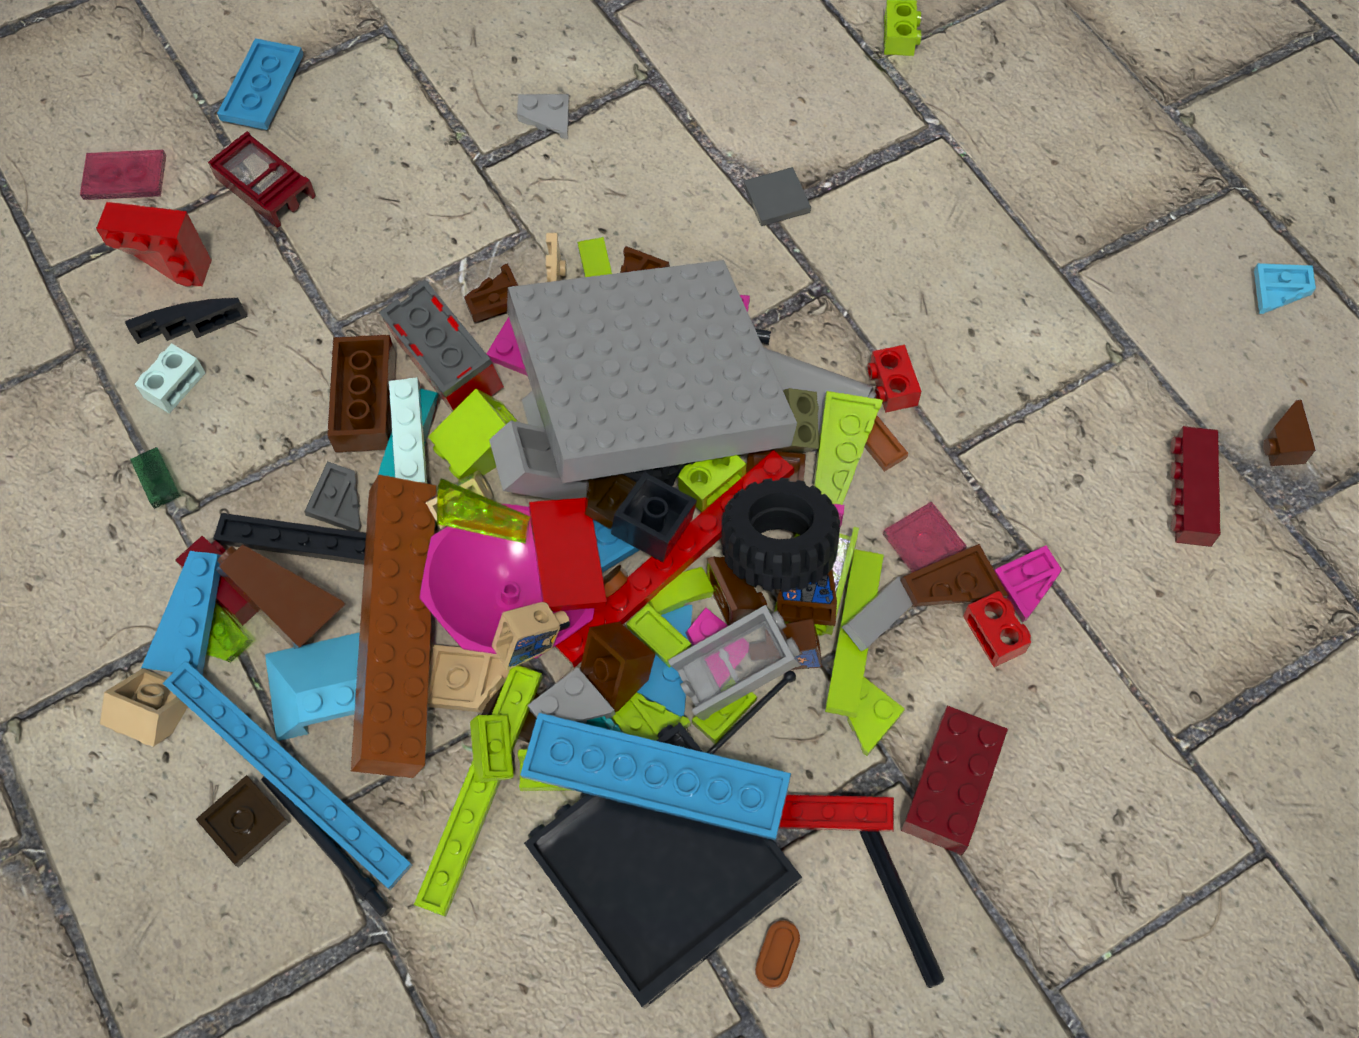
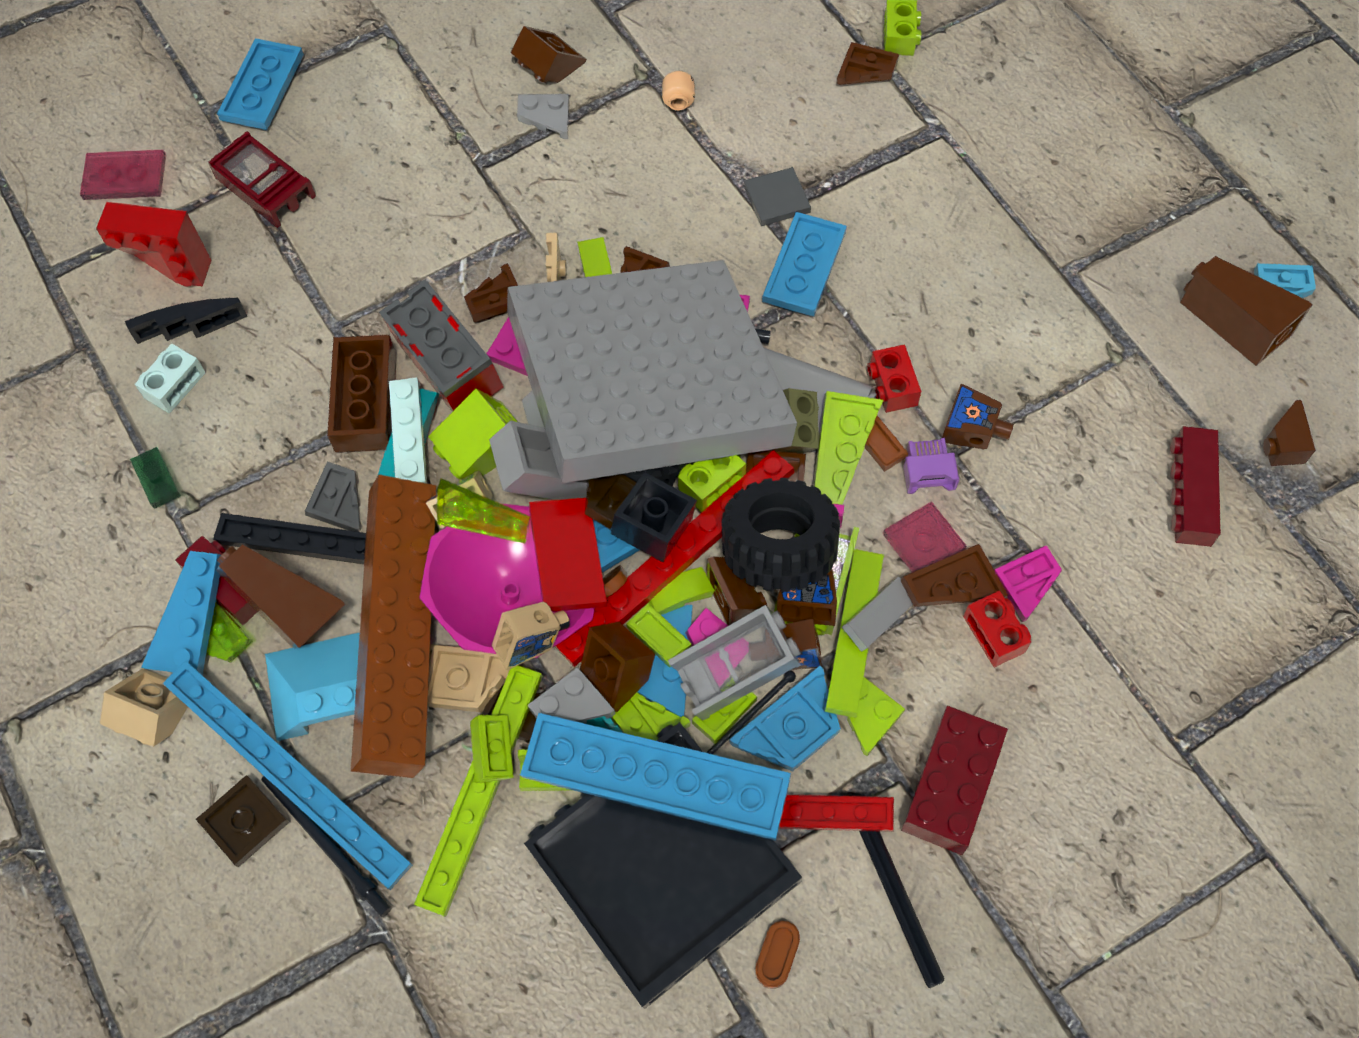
(546, 55): none -> reddish brown slope
(678, 90): none -> light nougat head
(792, 725): none -> dark azure wing
(804, 264): none -> dark azure plate
(866, 65): none -> reddish brown wing
(930, 466): none -> medium lavender piece
(975, 420): none -> torso
(1243, 308): none -> reddish brown slope

